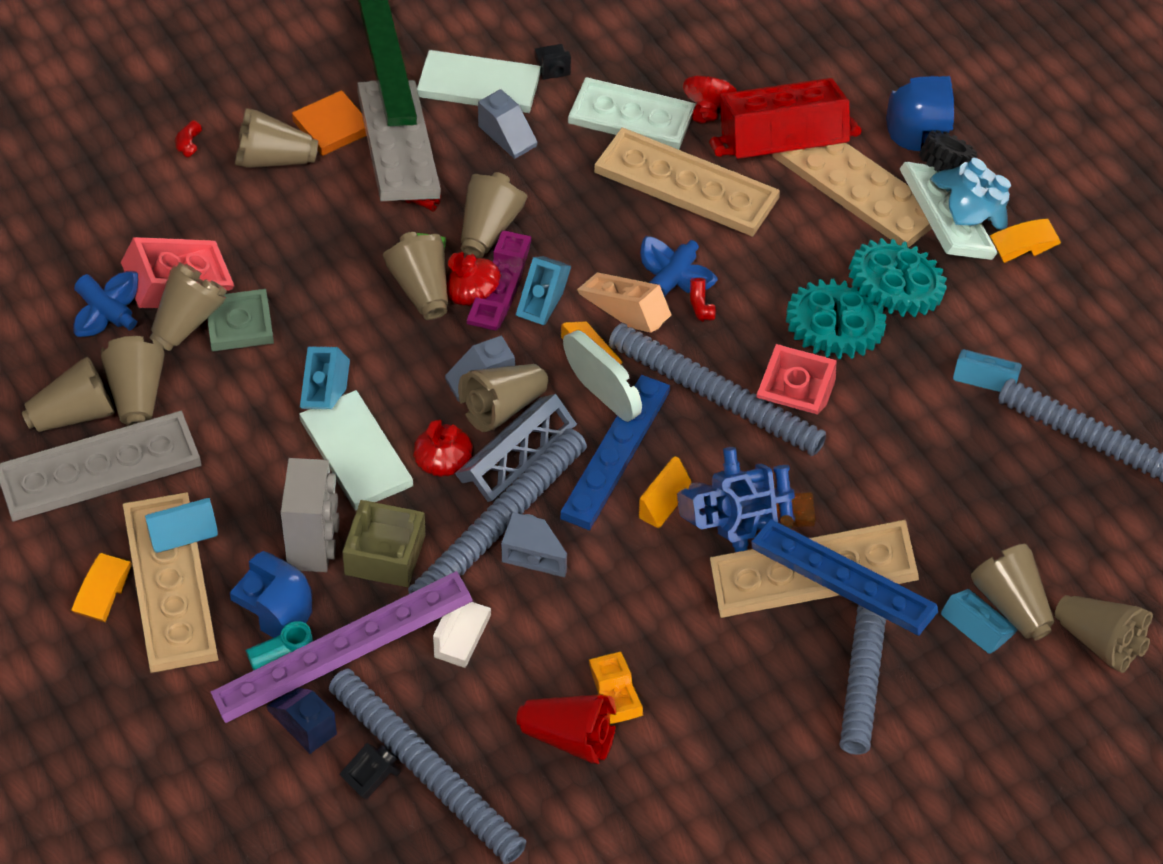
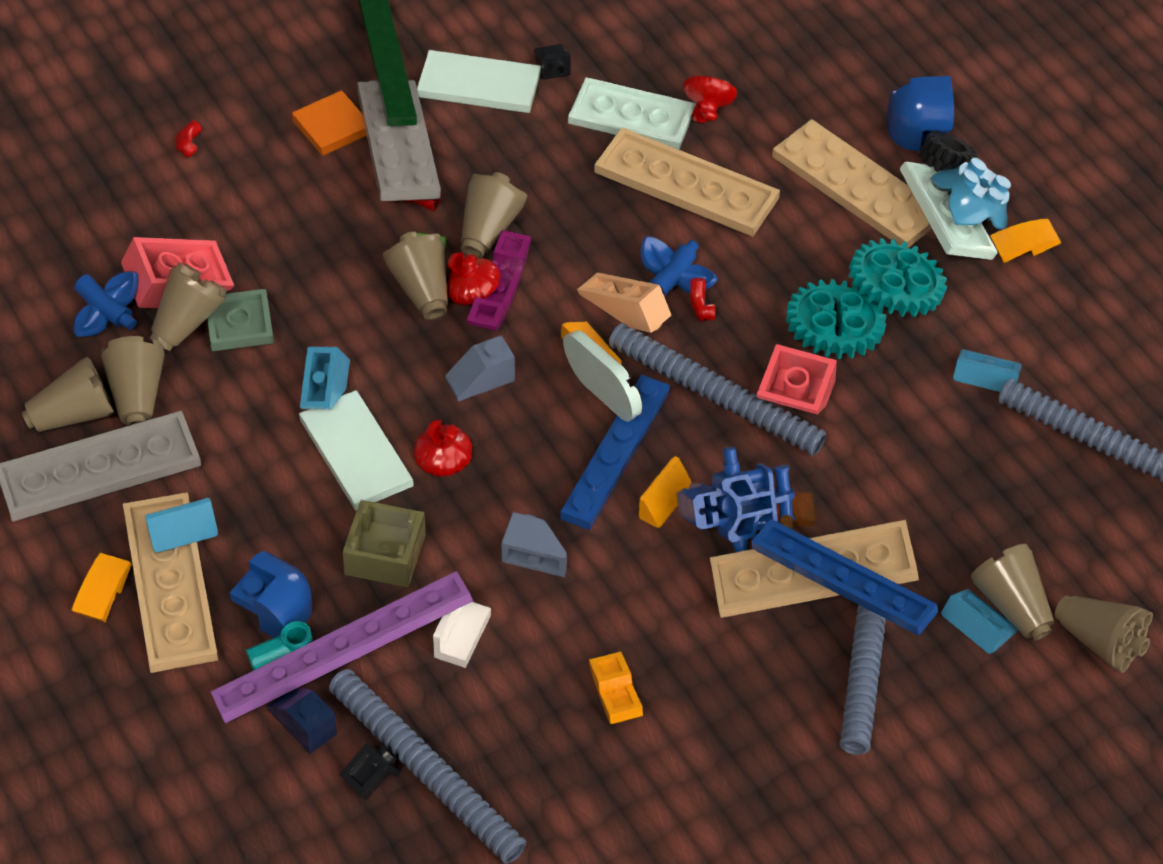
(272, 142): dark tan cone -> none
(309, 514): light grey brick -> none
(497, 517): sand blue piece -> none
(500, 393): dark tan cone -> none
(505, 123): sand blue slope -> none
(507, 440): sand blue fence -> none
(542, 289): dark azure slope -> none
(571, 724): red cone -> none
(784, 119): red container -> none

